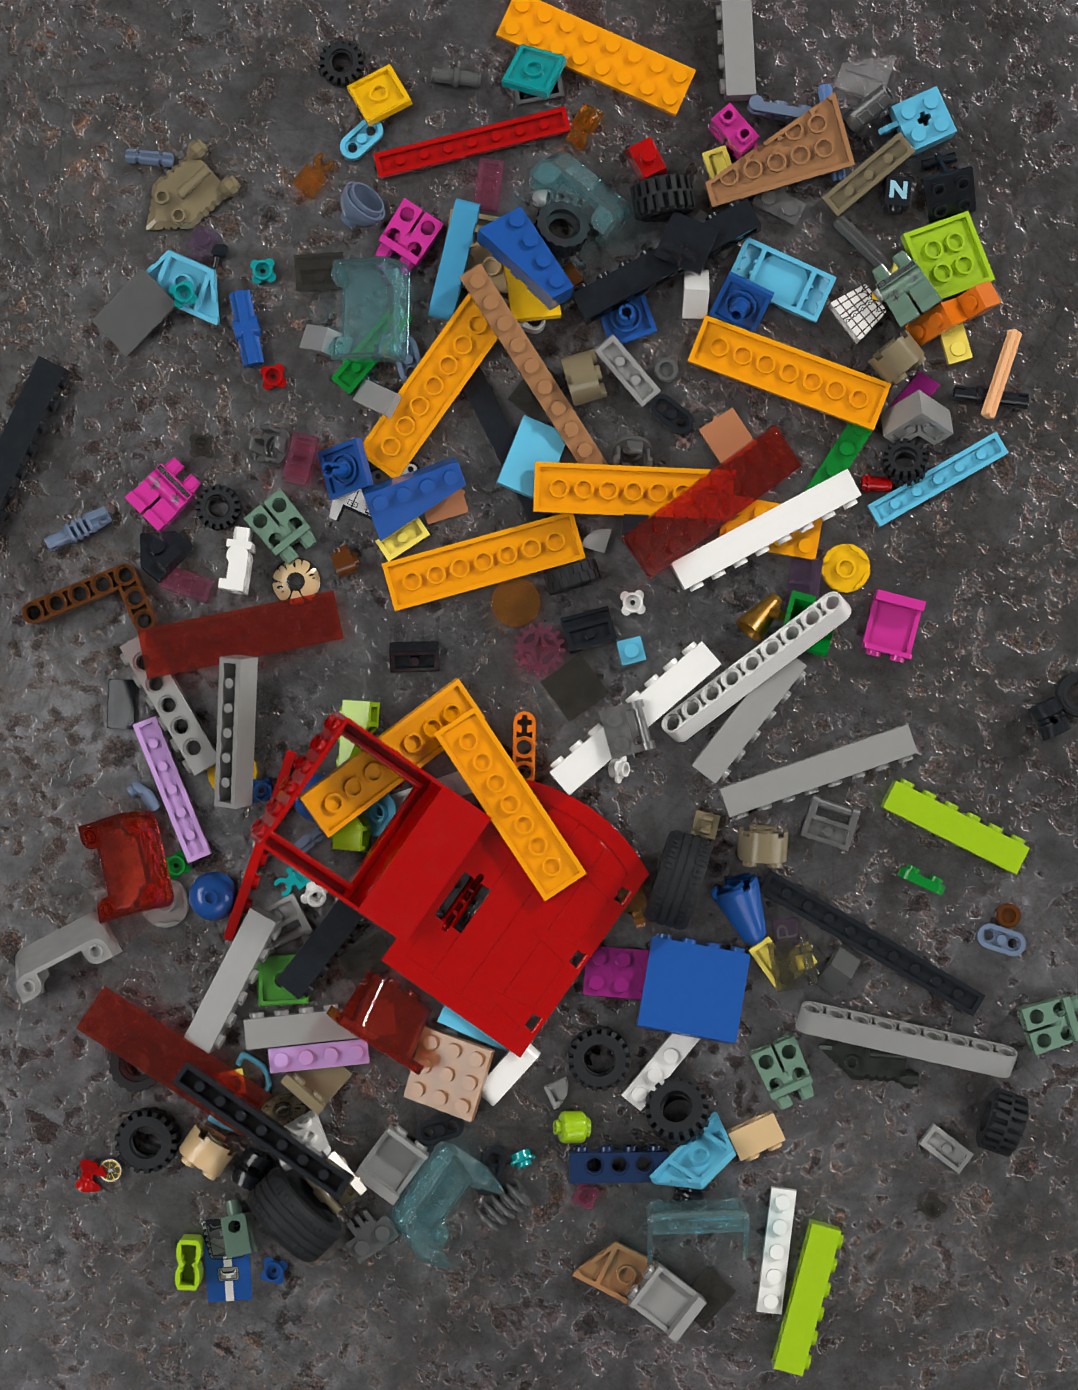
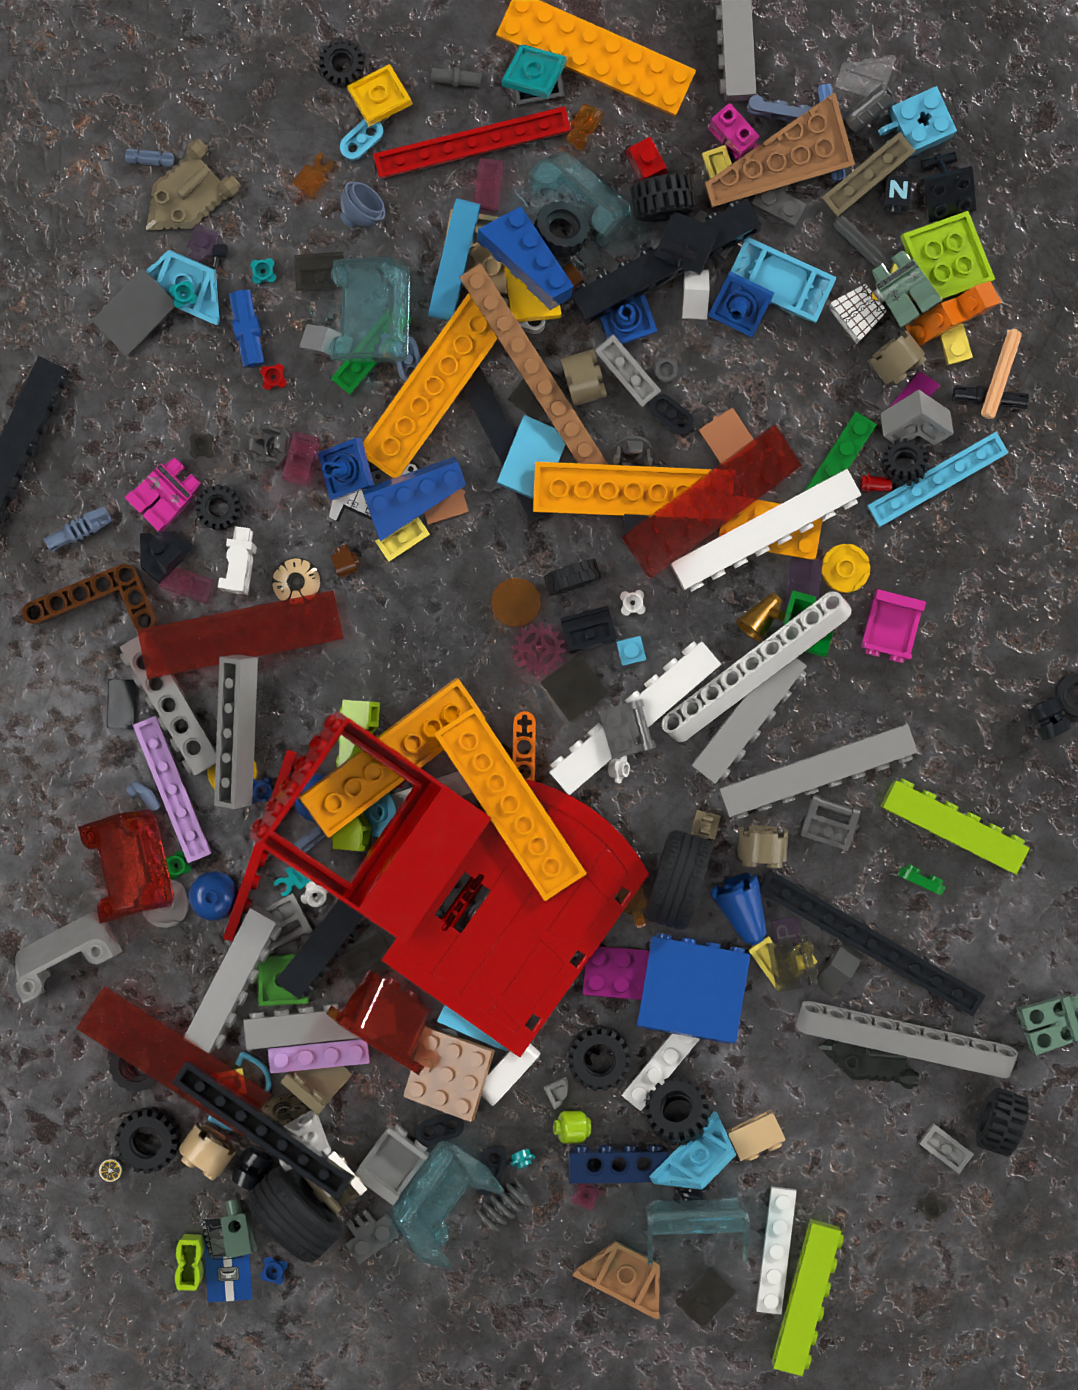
(86, 1182): red piece -> none
(285, 533): sand green hips -> none
(377, 398): light grey tile -> none
(403, 242): dark pink hips -> none
(414, 656): black slope -> none
(483, 561): light orange plate -> none
(541, 198): light grey hinge -> none
(597, 540): light grey tile -> none
(665, 1300): light grey panel -> none
(786, 1078): sand green hips -> none
(789, 373): light orange plate -> none
(1000, 939): sand blue plate -> none
(1007, 915): reddish brown tile -> none

